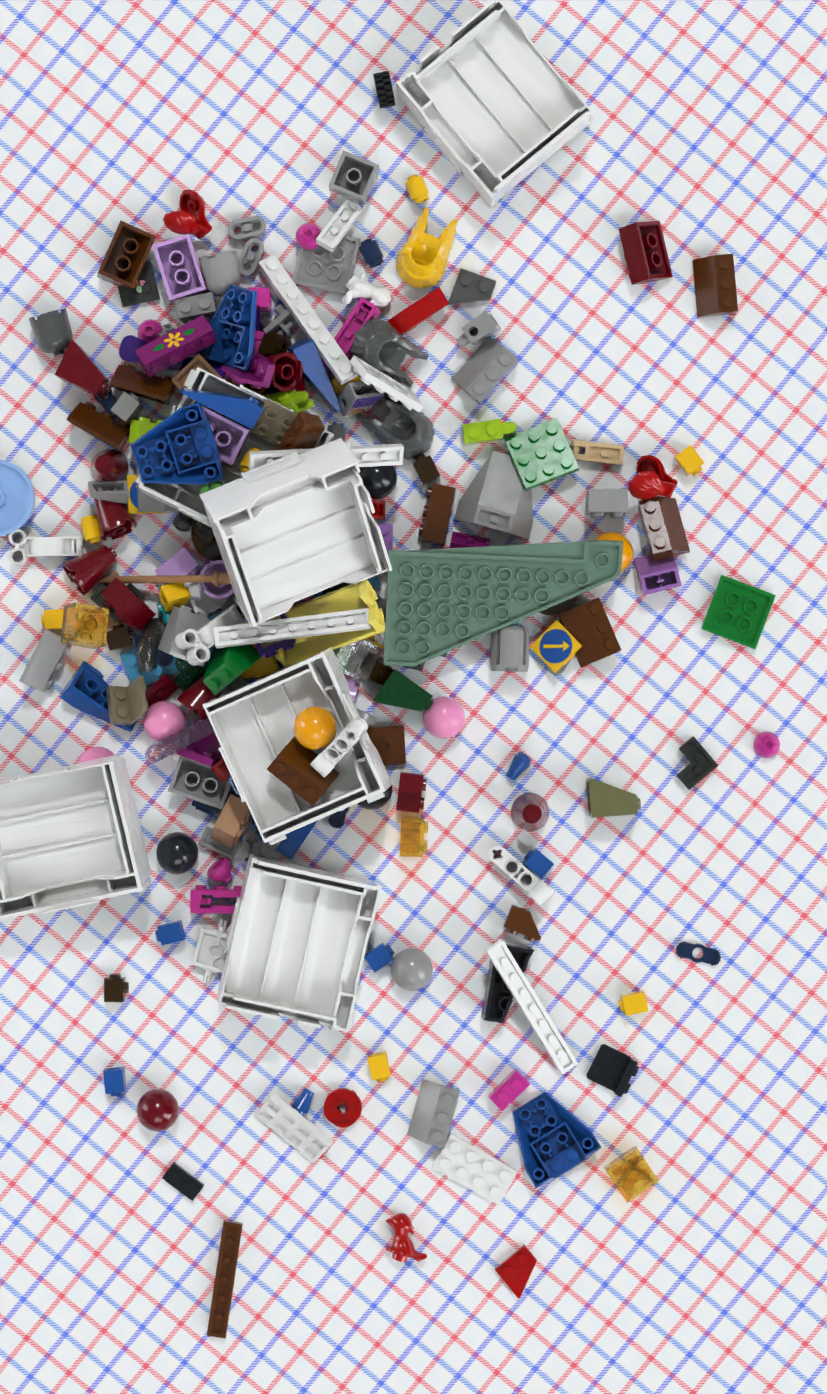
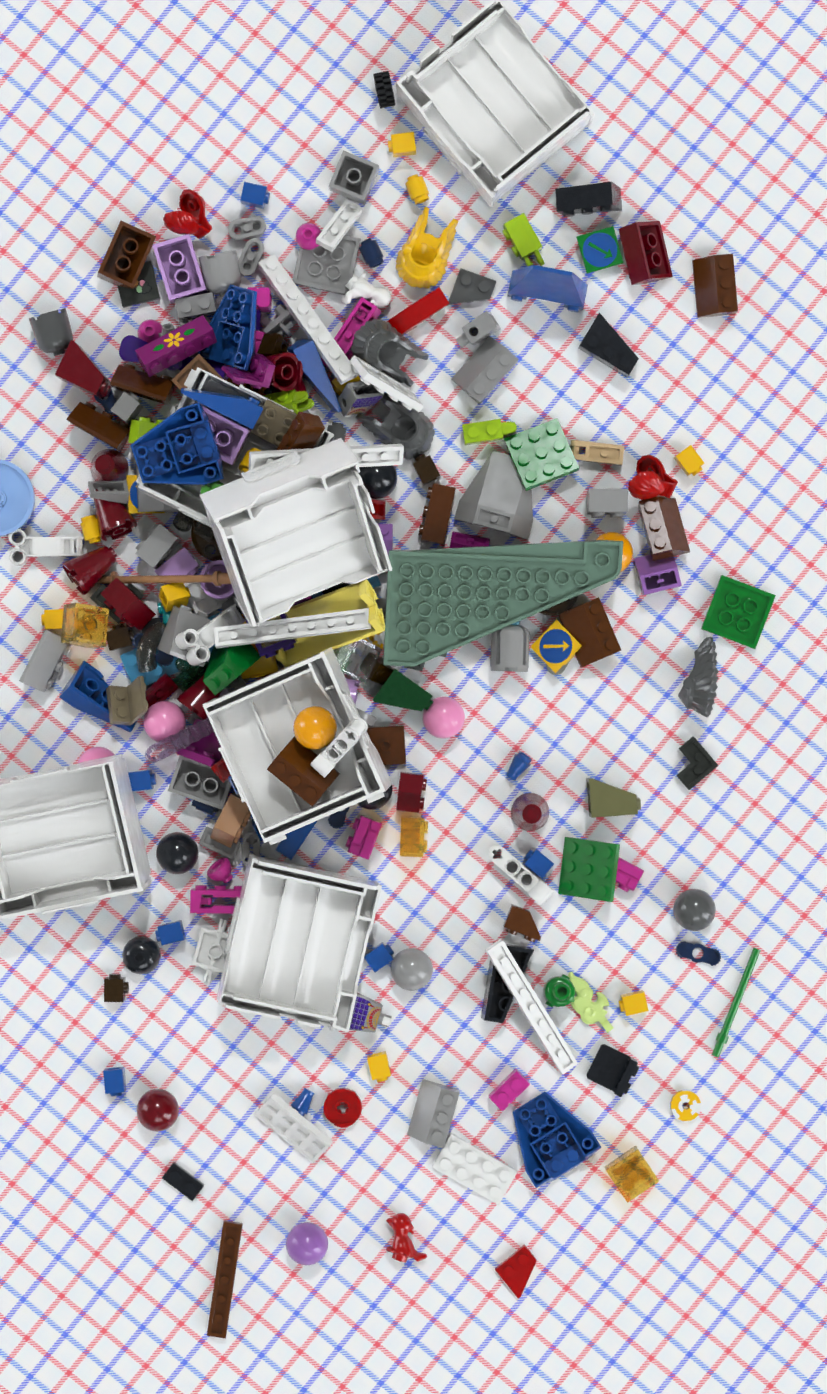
(141, 955): none -> black cylinder
(142, 780): none -> blue brick
(157, 546): none -> light grey brick
(254, 195): none -> blue brick
(307, 1243): none -> medium lavender piece
(364, 837): none -> dark pink brick
(368, 1015): none -> torso
(402, 144): none -> yellow brick
(523, 239): none -> lime hinge
(548, 285): none -> blue wedge
(559, 991): none -> green piece
(588, 199): none -> black wedge
(589, 869): none -> green plate
(589, 1011): none -> yellowish green piece
(600, 249): none -> piece
(608, 347): none -> black wedge
(627, 875): none -> dark pink brick
(694, 909): none -> dark grey piece
(694, 1105): none -> yellow piece
(700, 686): none -> dark grey piece
(722, 1037): none -> green bar
(766, 744): dark pink brick -> none

